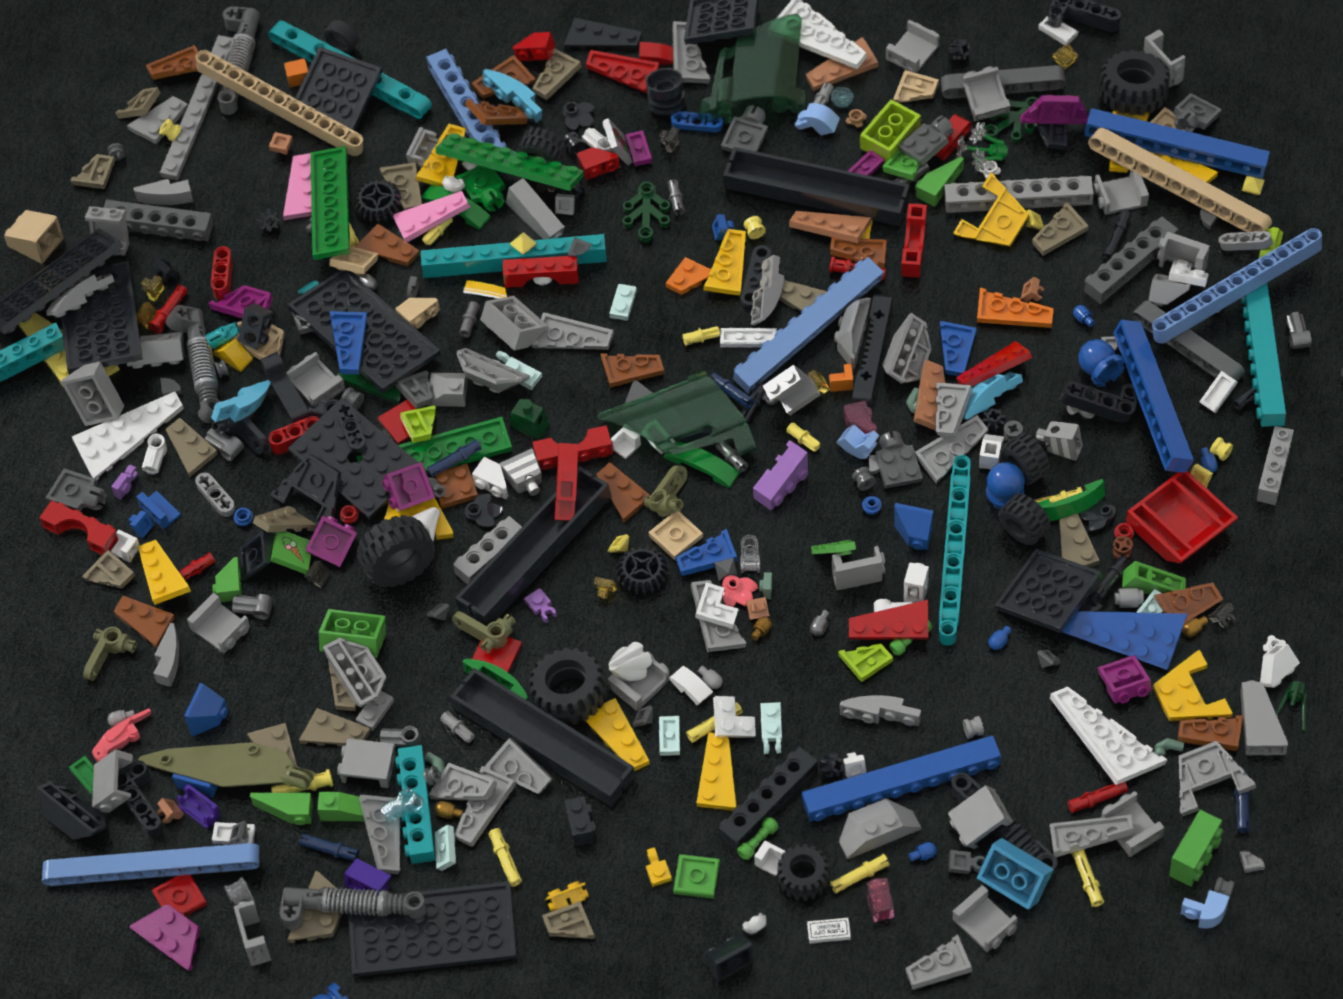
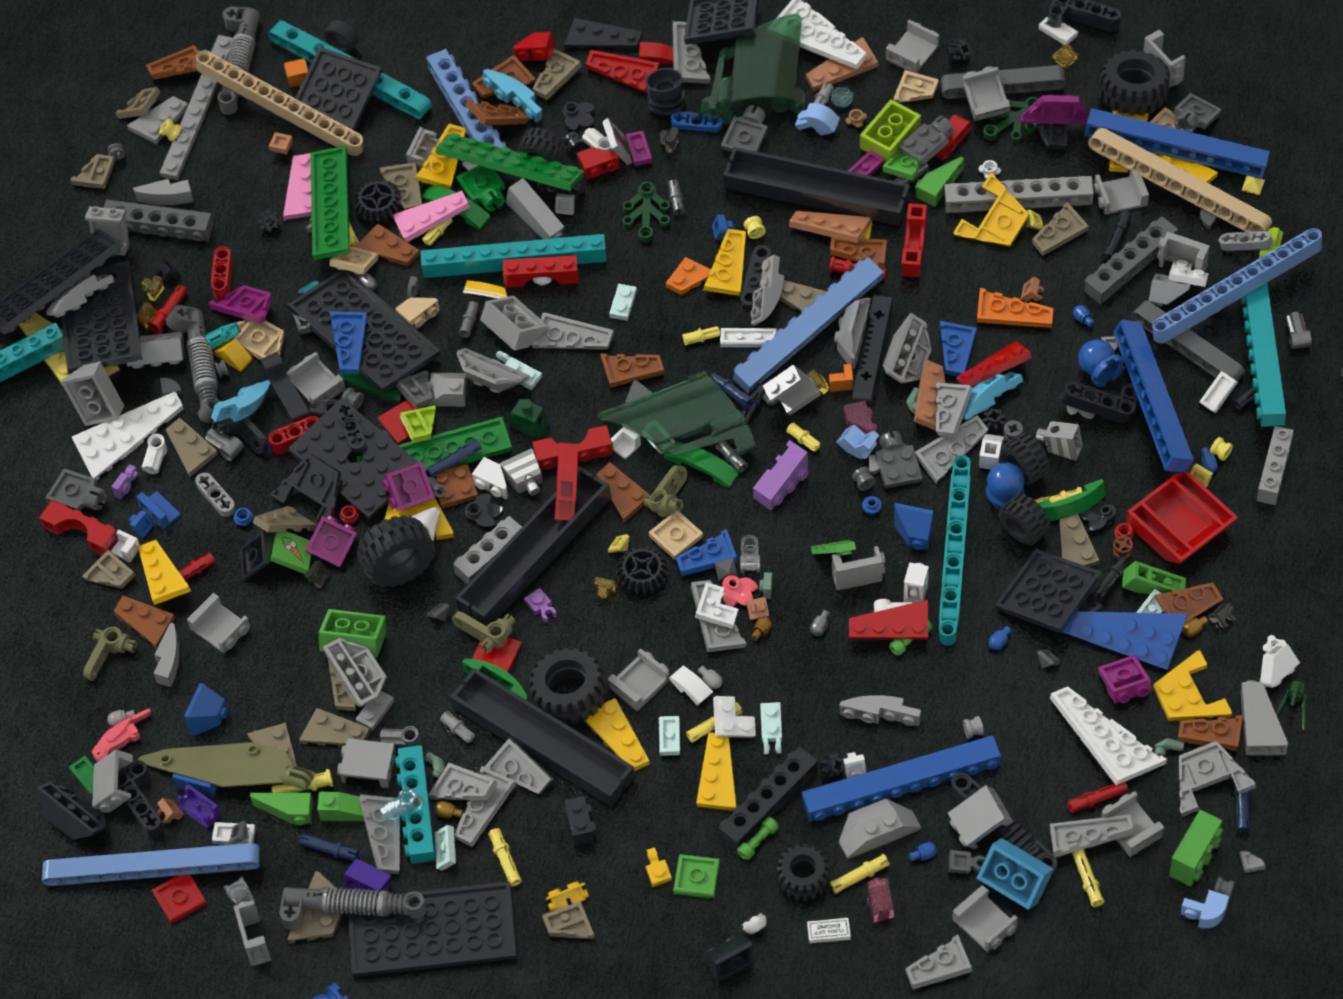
(34, 235): tan slope -> none
(170, 933): magenta wing -> none
(228, 581): bright green slope -> none
(255, 326): black brick -> none
(257, 606): flat silver piece -> none
(432, 775): dark grey bush -> none
(452, 184): white plate -> none
(523, 243): light yellow slope -> none
(578, 247): dark grey tile -> none
(630, 662): white hat -> none
(644, 716): dark grey slope -> none
(768, 857): white panel -> none
(866, 660): lime wing -> none
(997, 150): plant -> none
(1129, 598): light grey brick -> none

